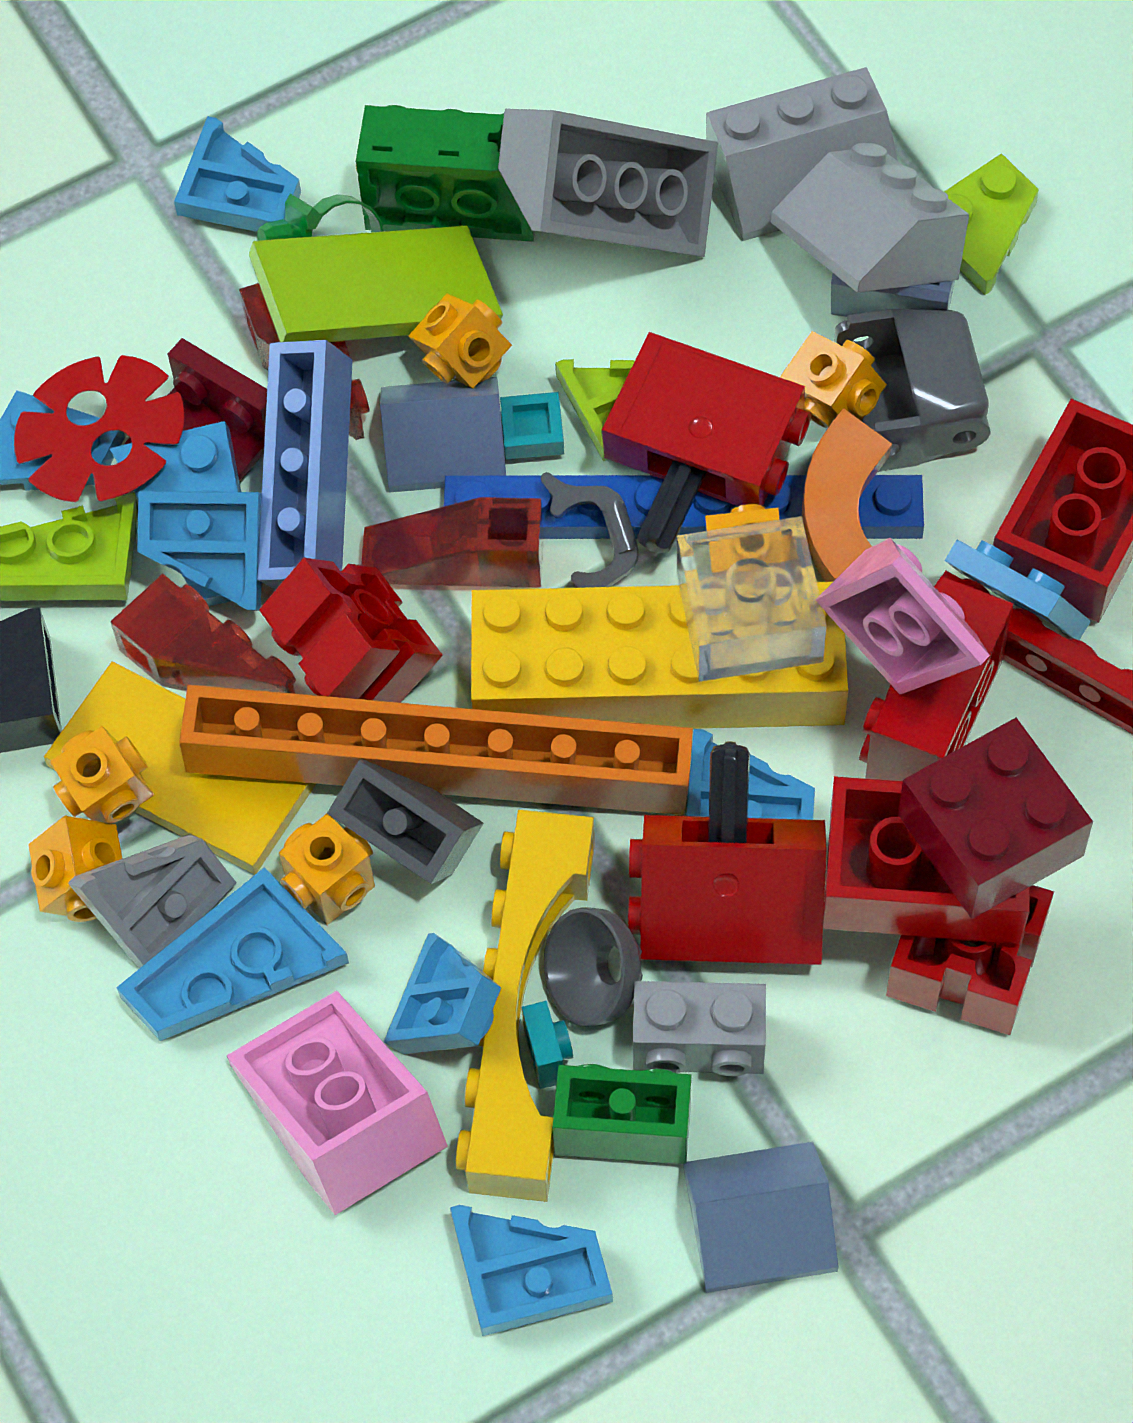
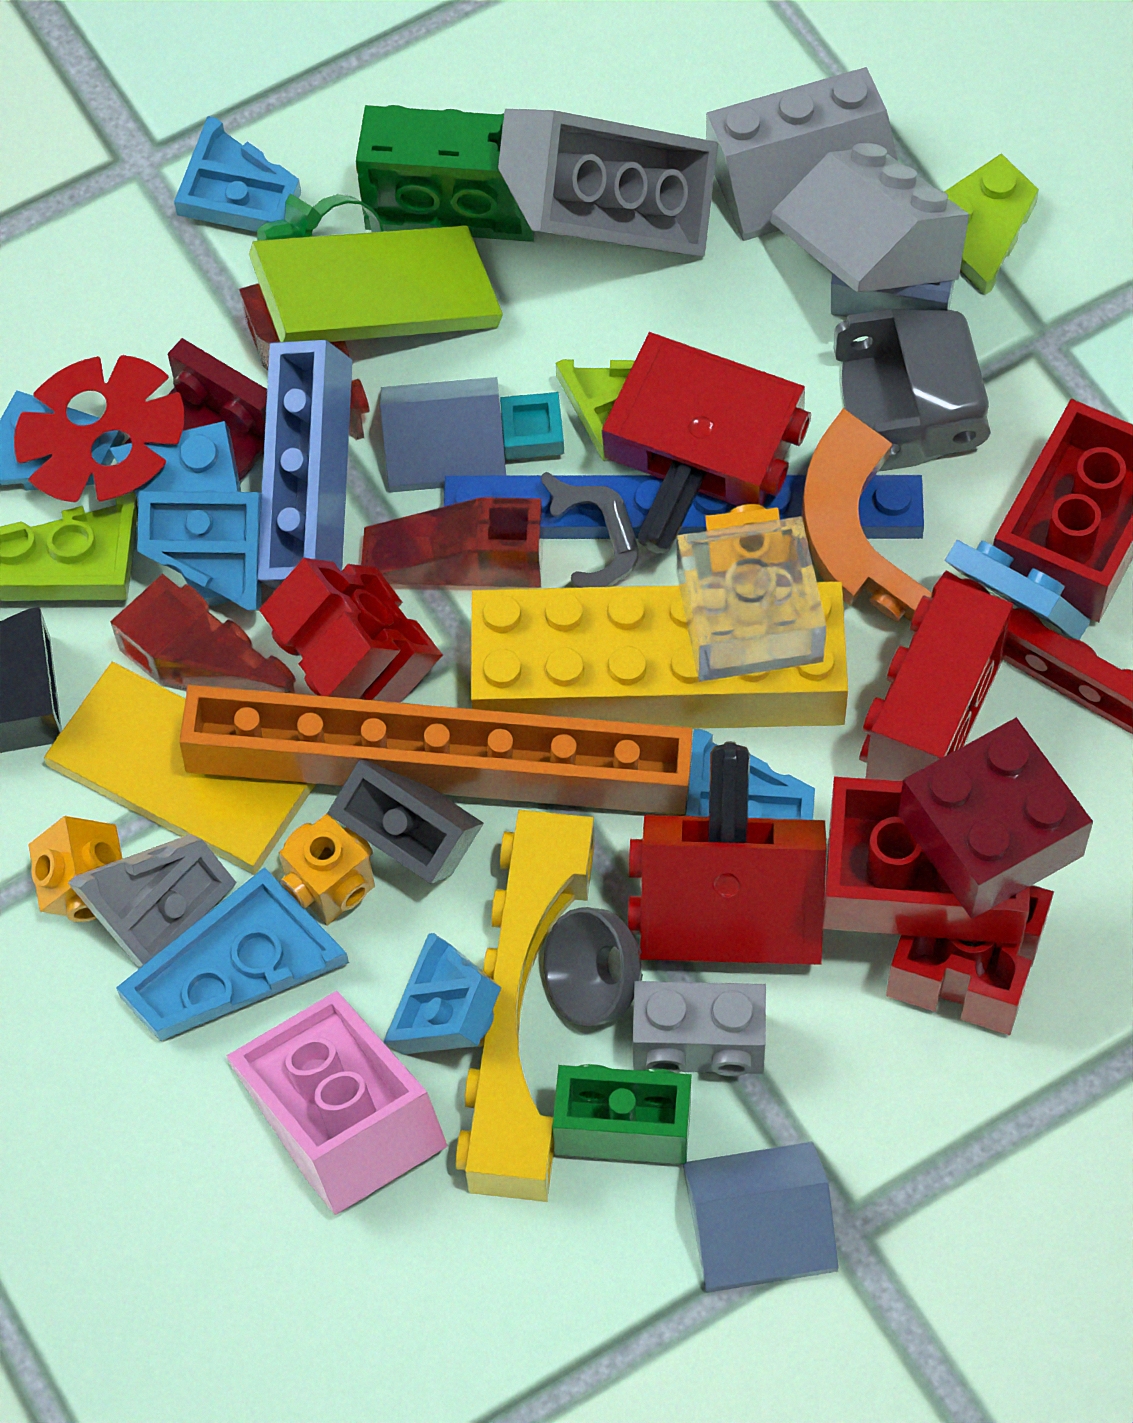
(101, 776): light orange brick -> none
(461, 341): light orange brick -> none
(528, 1270): dark azure wing -> none
(546, 1041): teal plate -> none
(835, 378): light orange brick -> none
(901, 619): bright pink slope -> none

